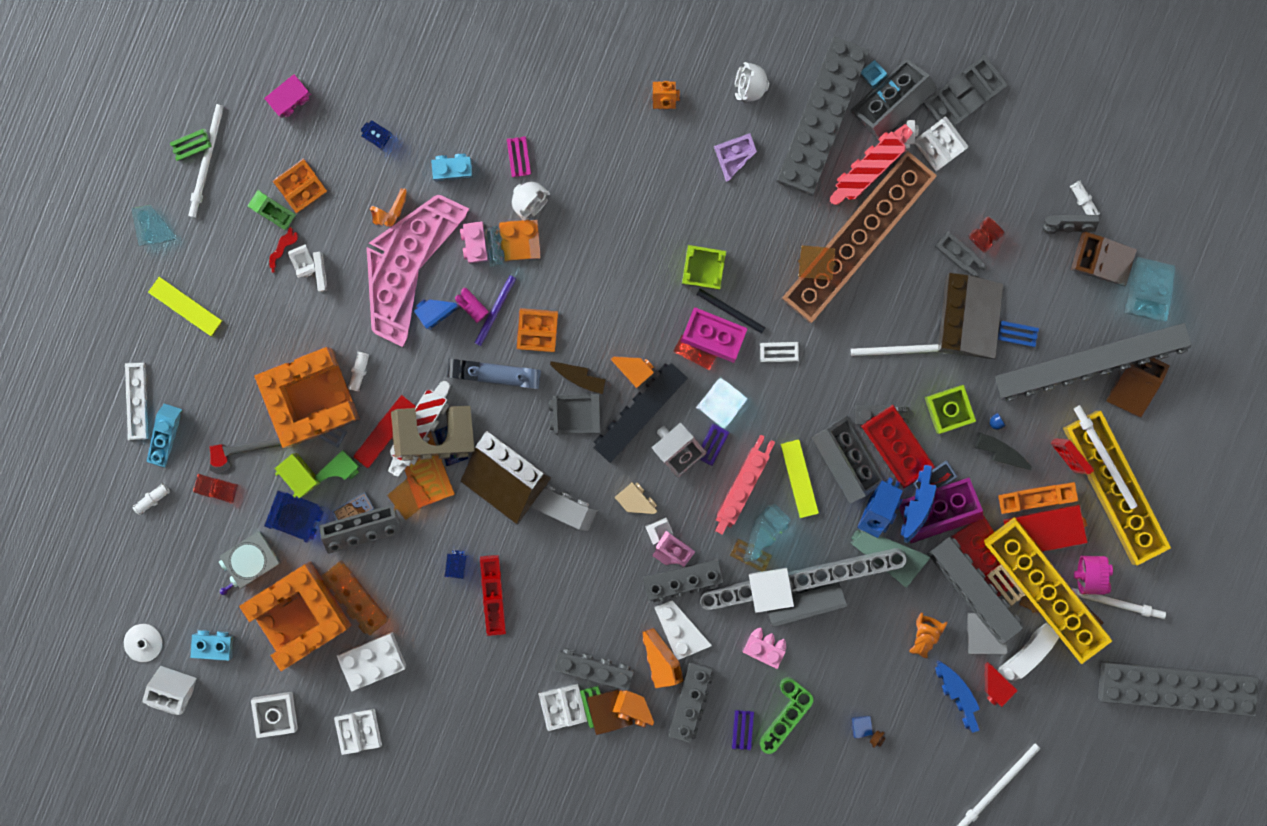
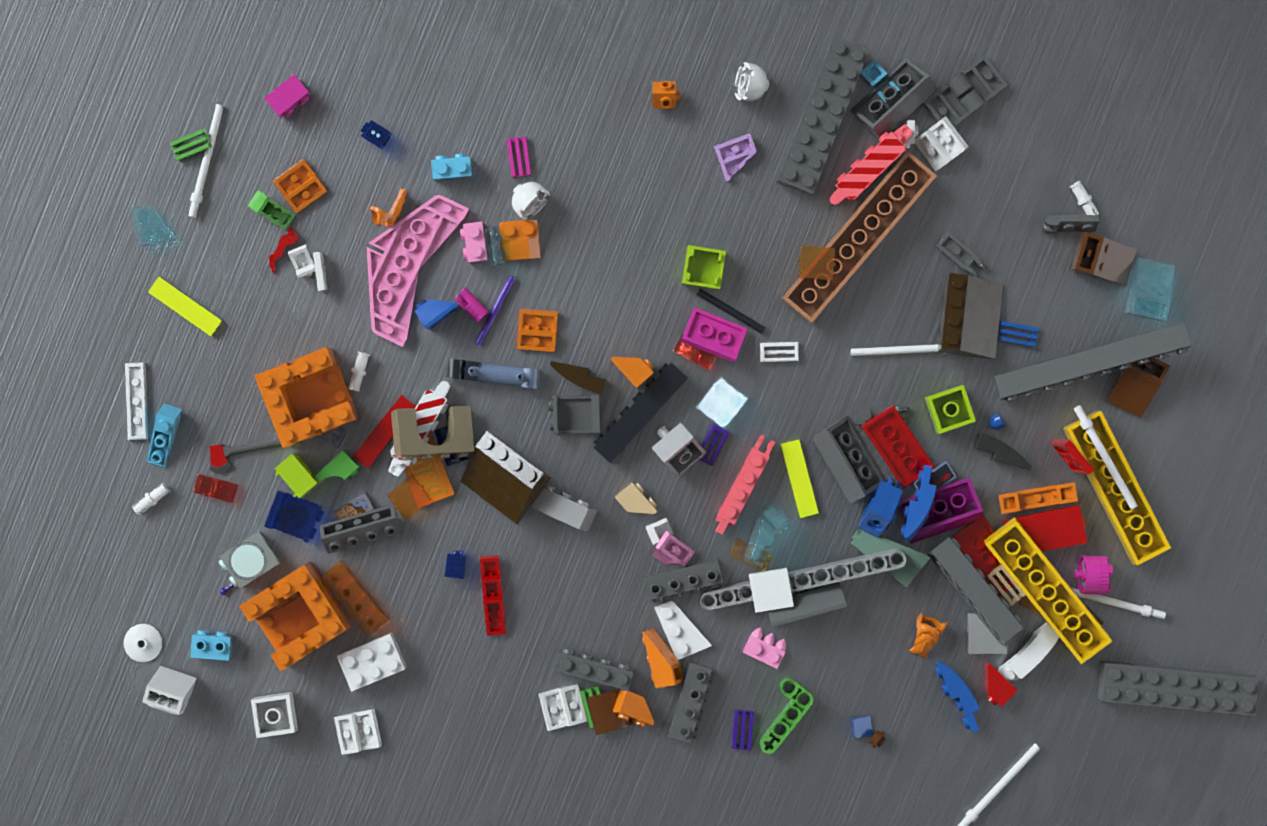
(986, 234): clear red wheel -> none

